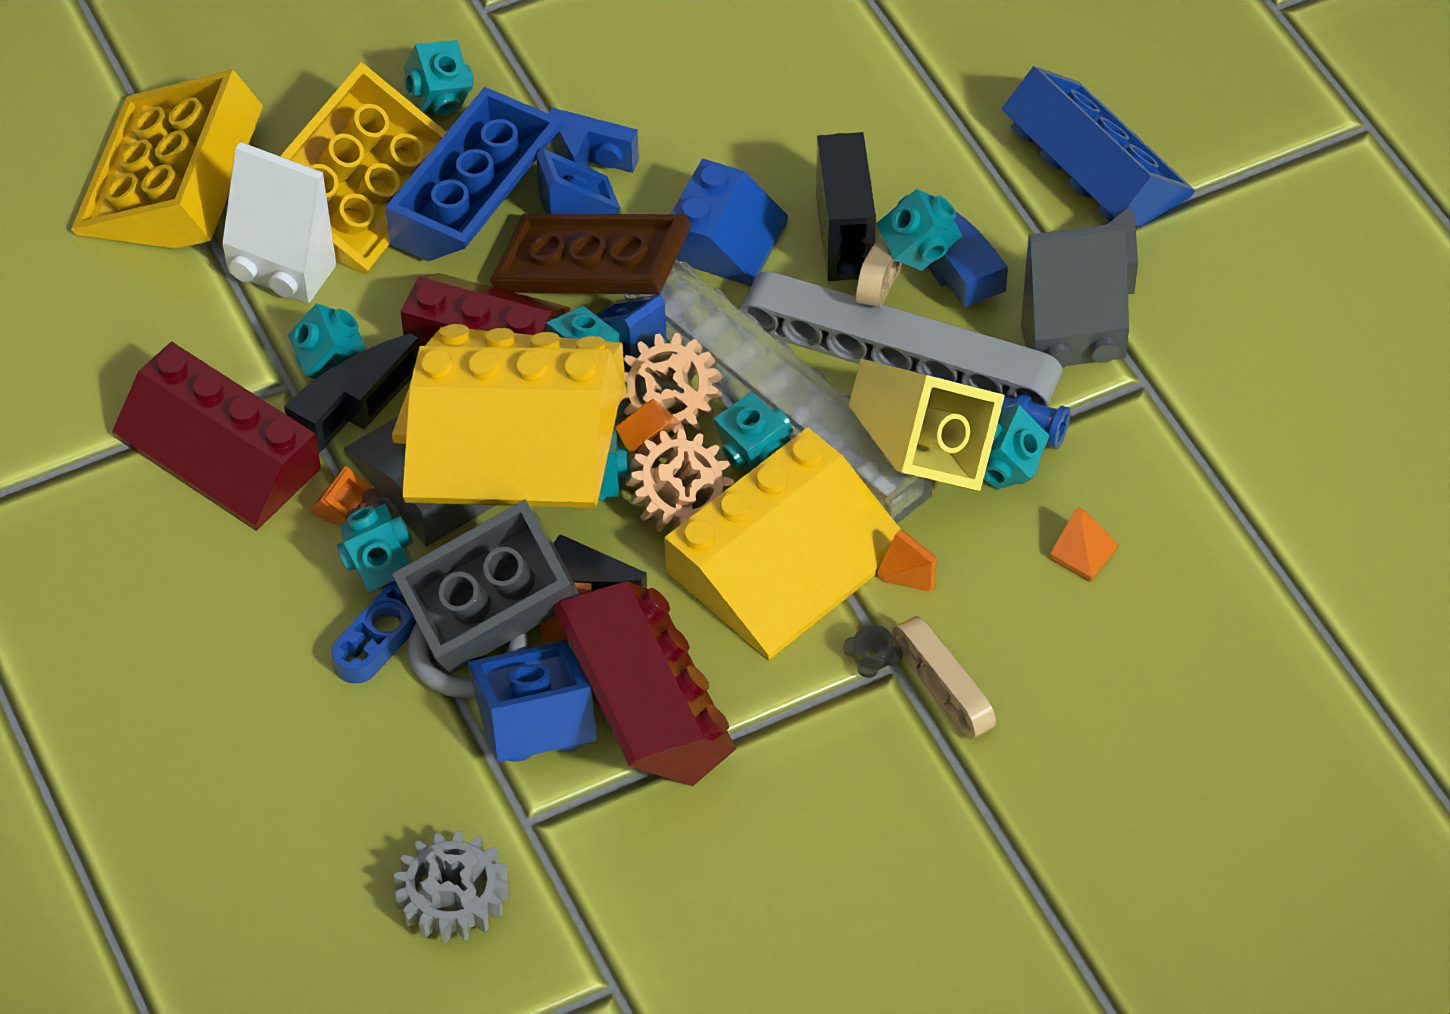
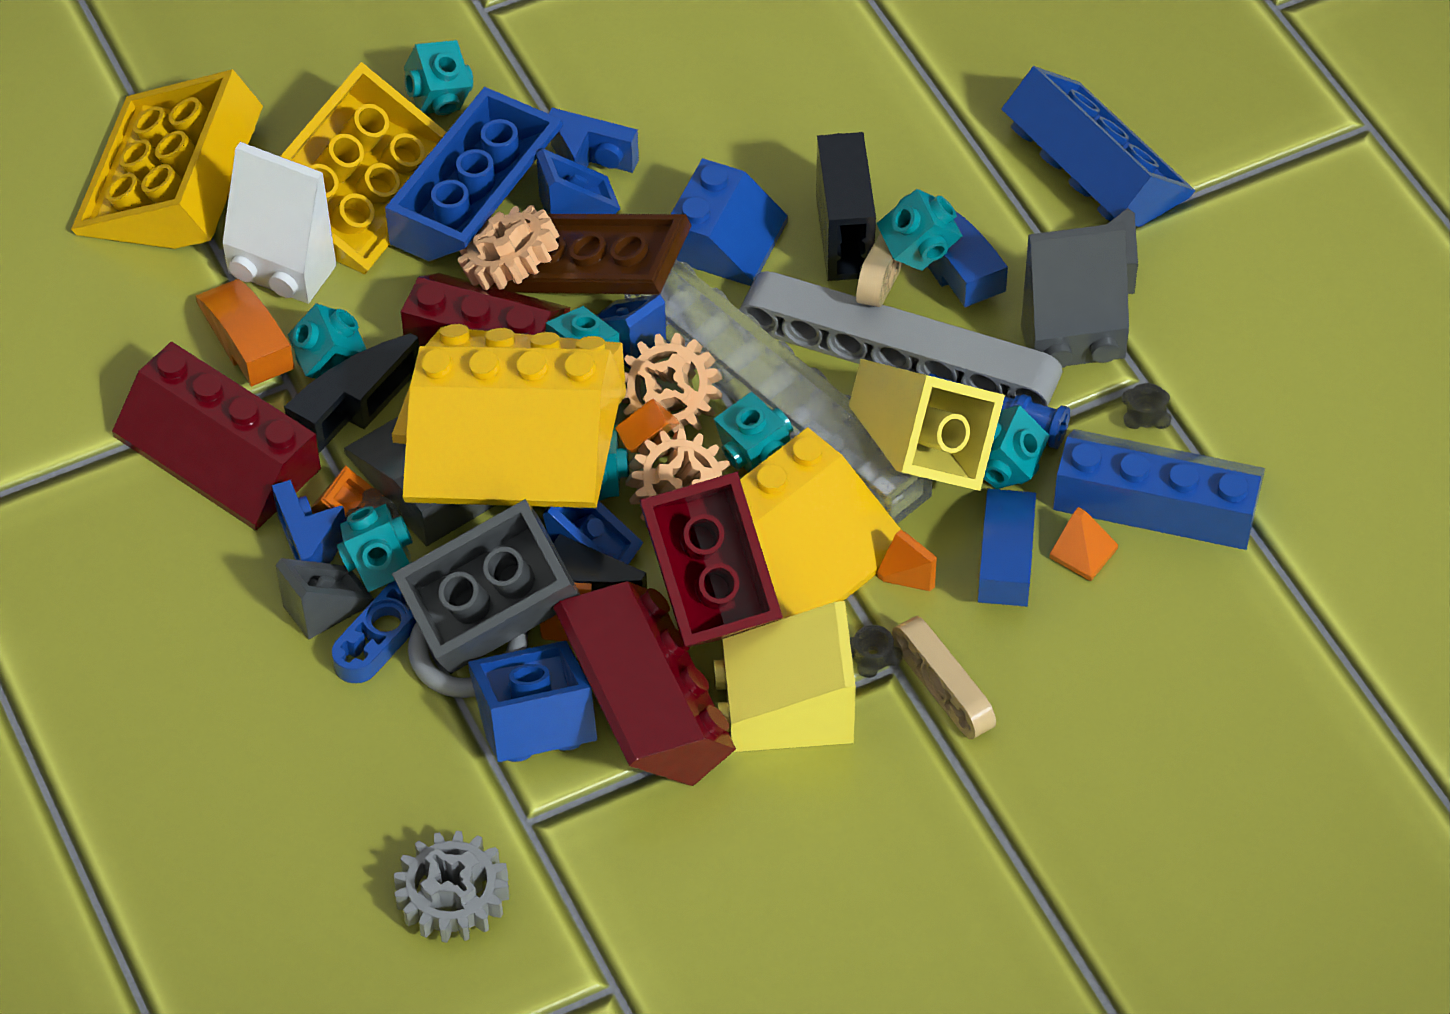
(246, 331): none -> orange slope
(308, 534): none -> blue slope
(319, 594): none -> dark grey slope
(509, 248): none -> light nougat gear
(593, 528): none -> blue slope
(711, 560): none -> dark red slope
(790, 682): none -> light yellow slope
(1007, 547): none -> blue slope
(1146, 397): none -> clear smoke plate
(1158, 488): none -> blue slope

